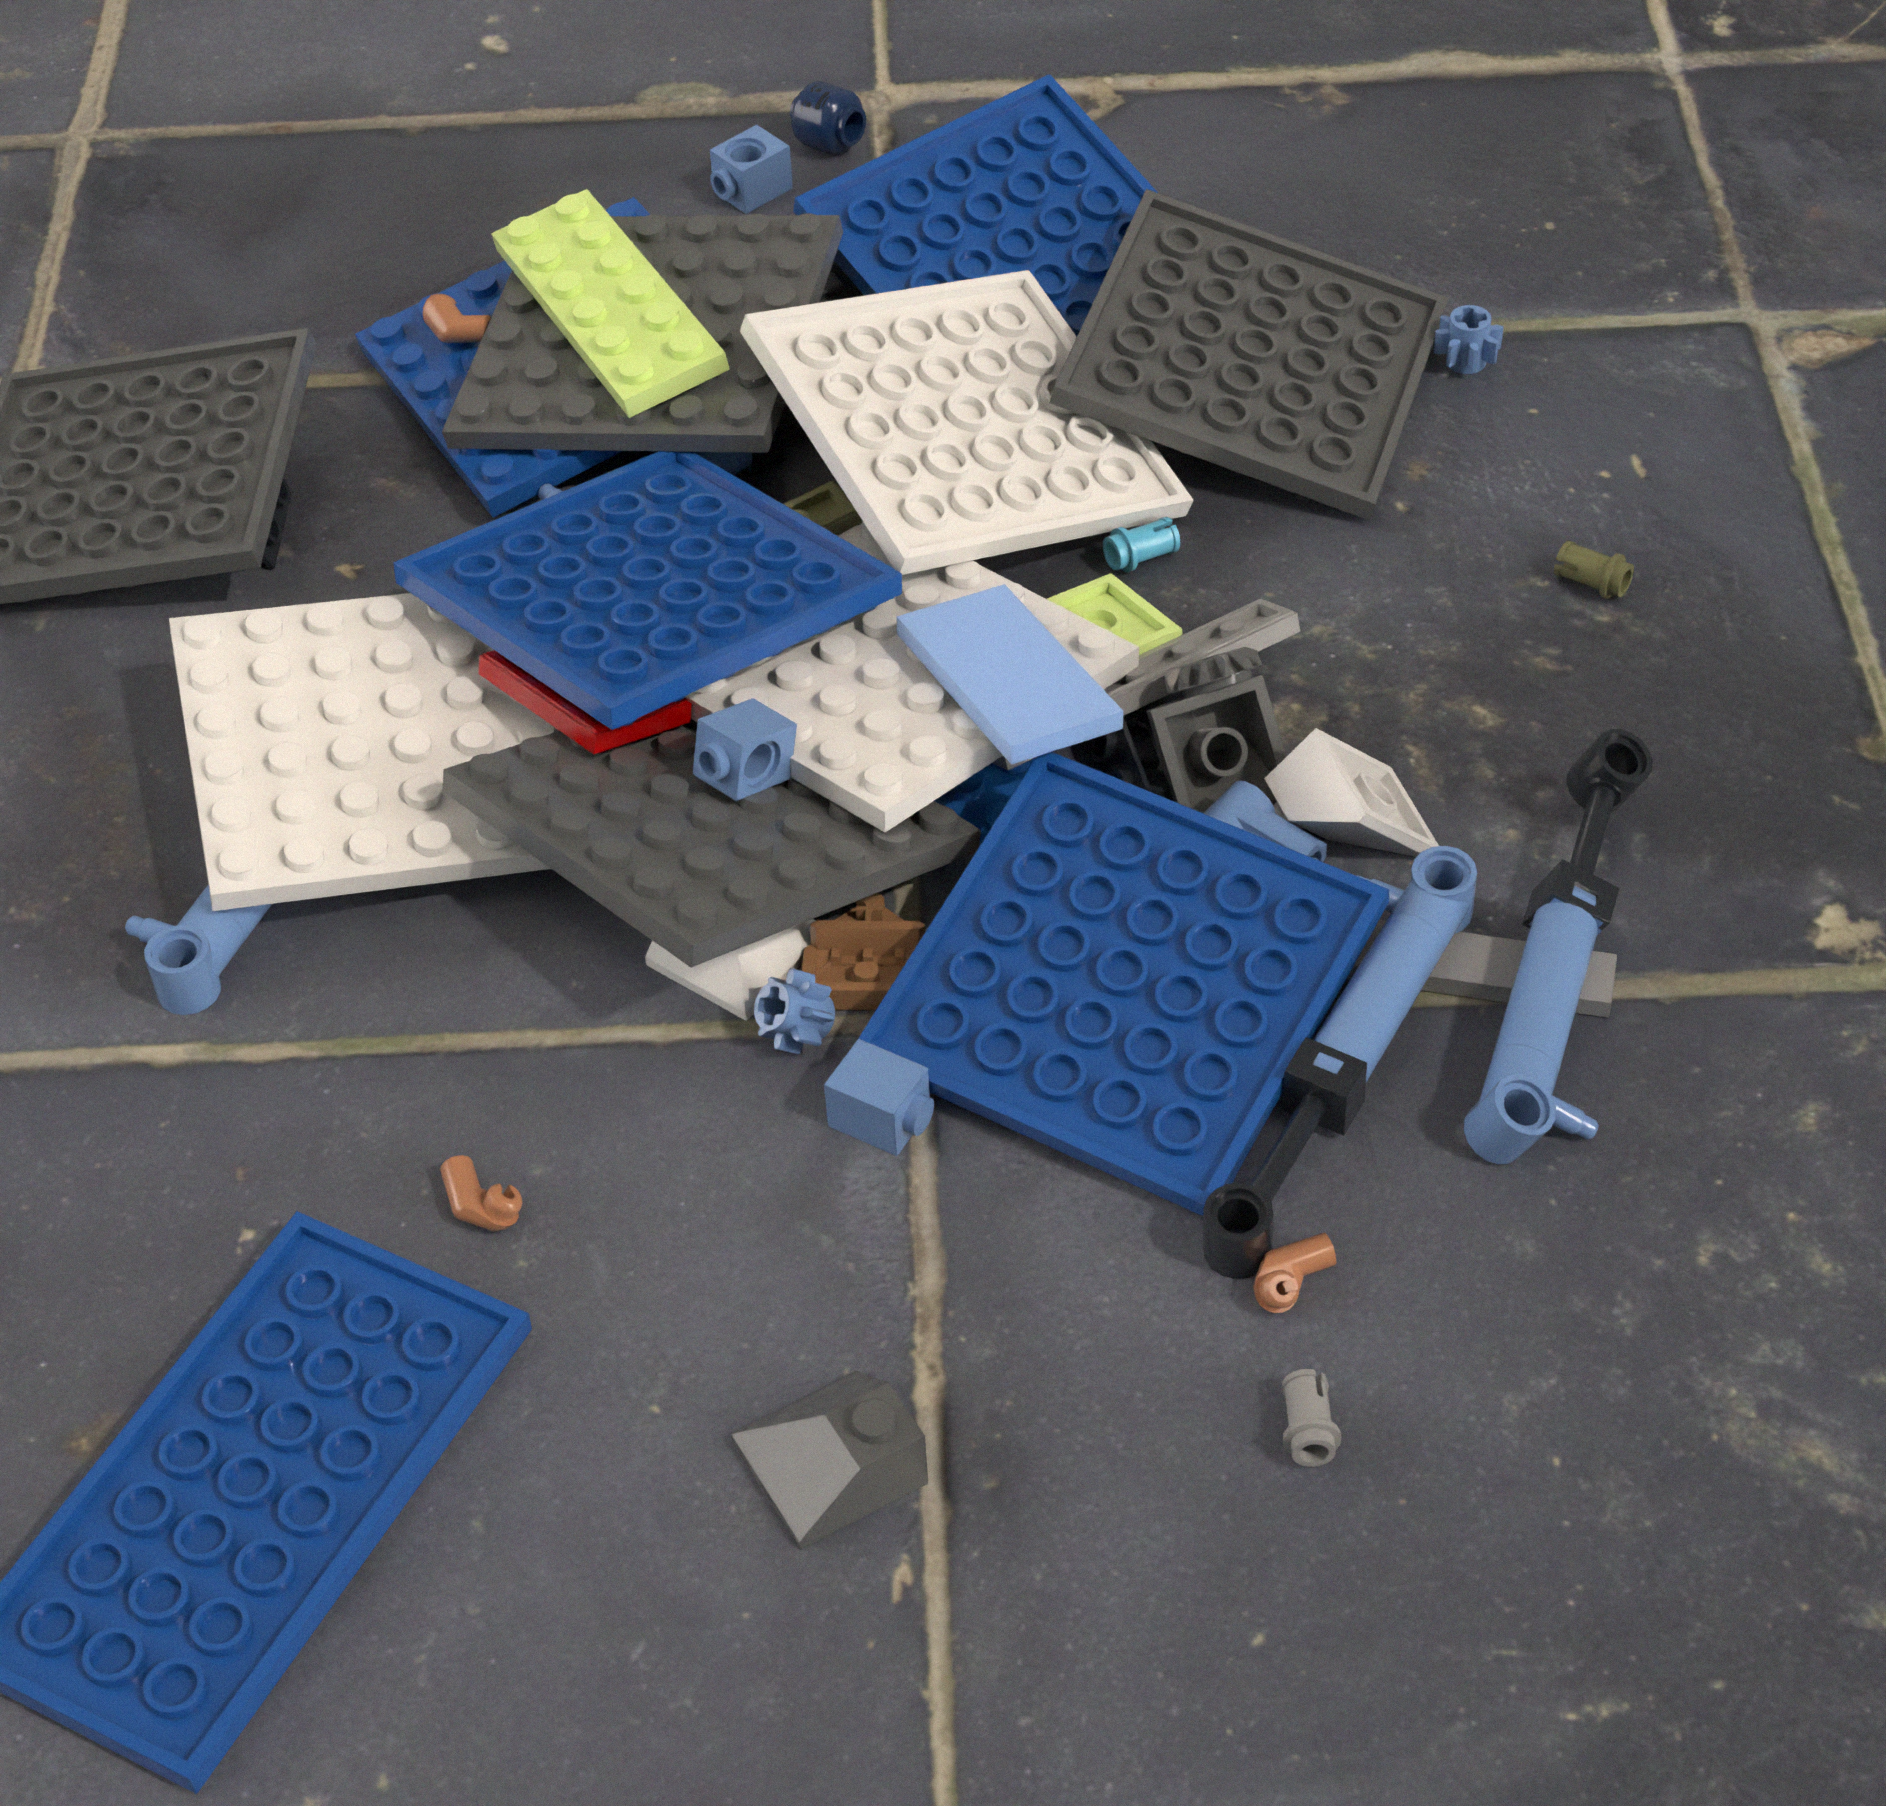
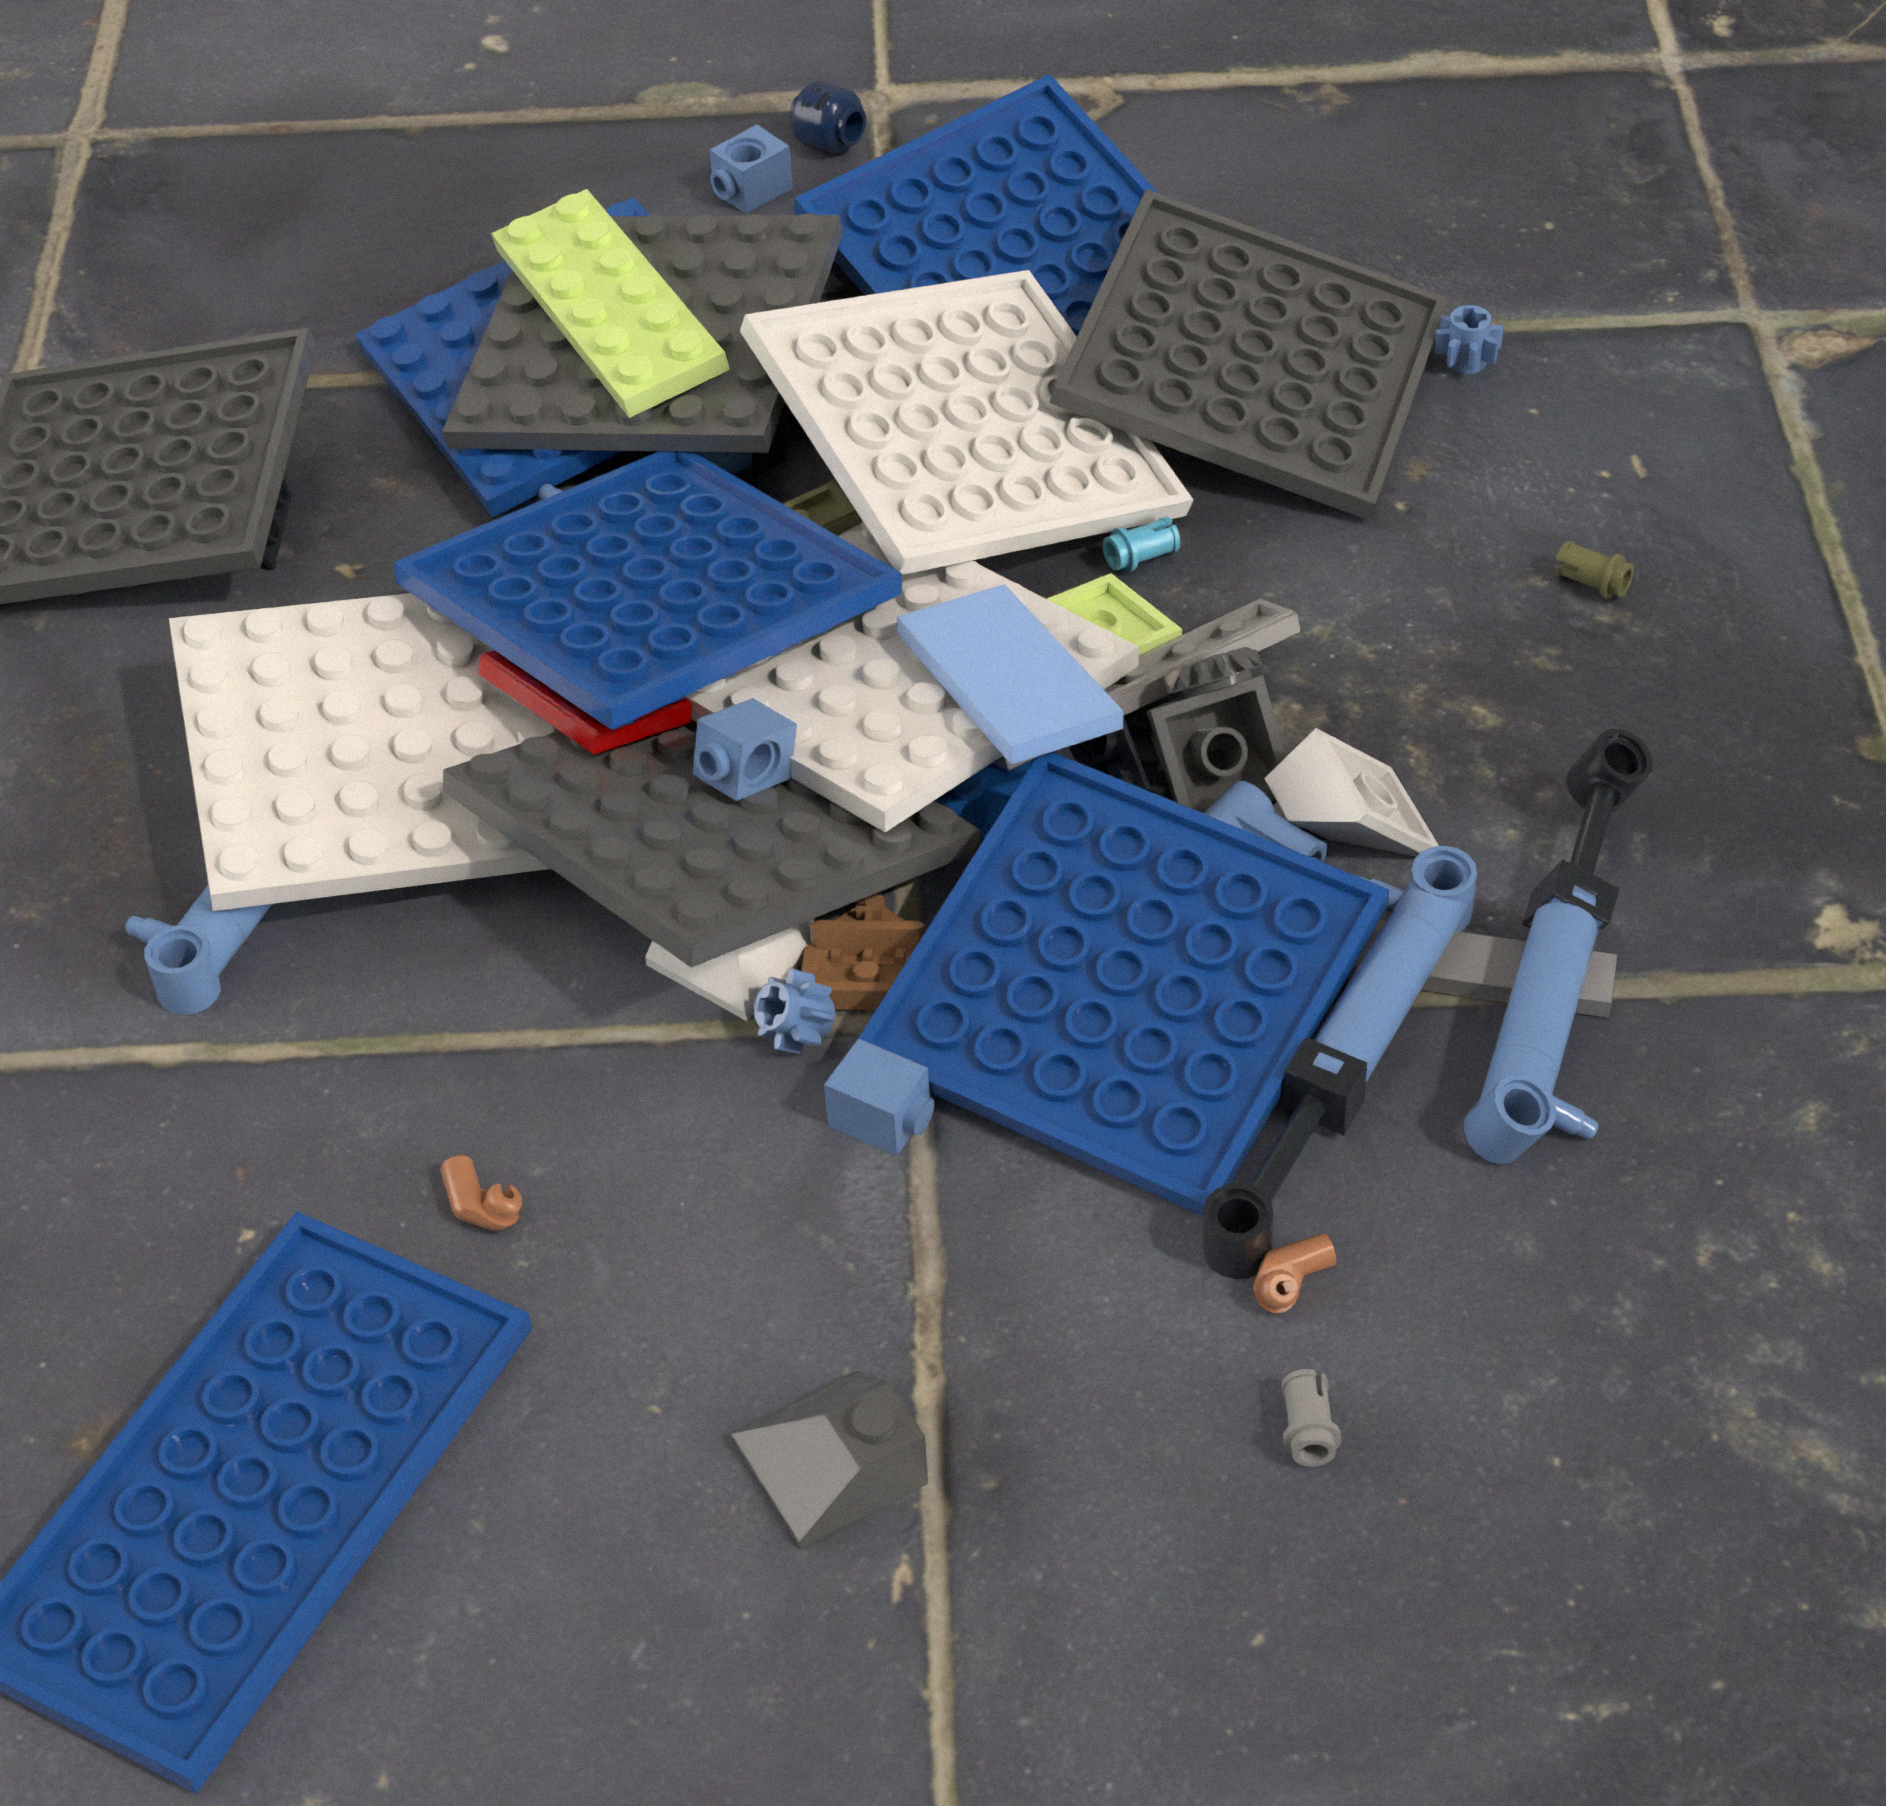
(448, 322): nougat arm -> none

